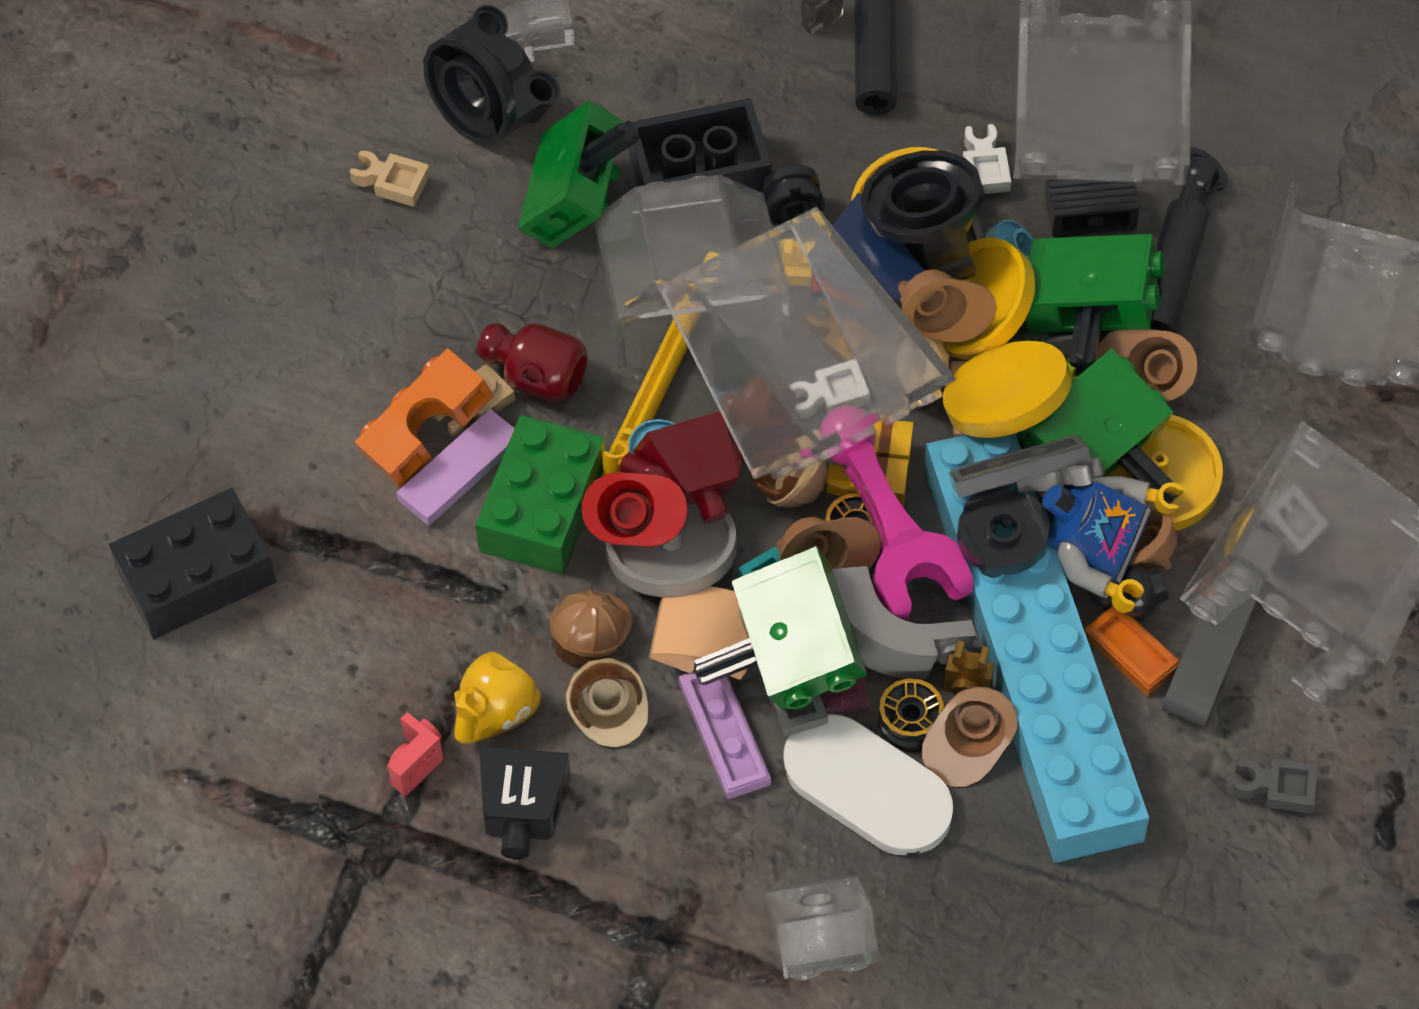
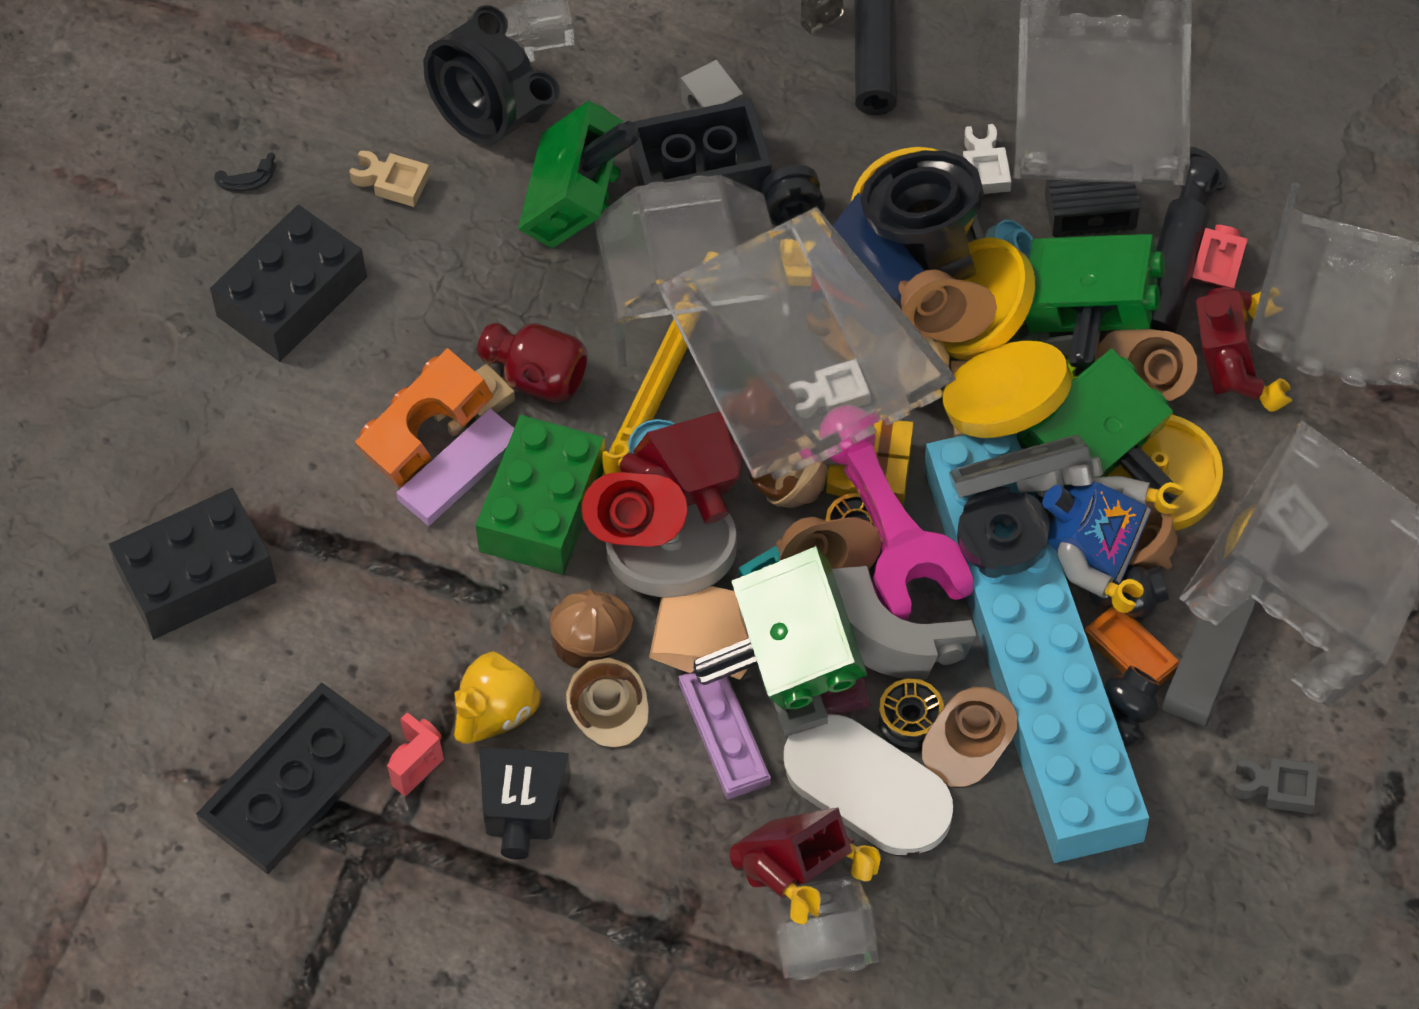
(249, 180): none -> black piece
(288, 282): none -> black brick
(294, 778): none -> black plate
(708, 87): none -> light grey brick
(797, 850): none -> dark red torso
(968, 669): pearl gold plate -> none
(1134, 697): none -> black animal
(1220, 257): none -> coral bracket
(1228, 348): none -> dark red torso

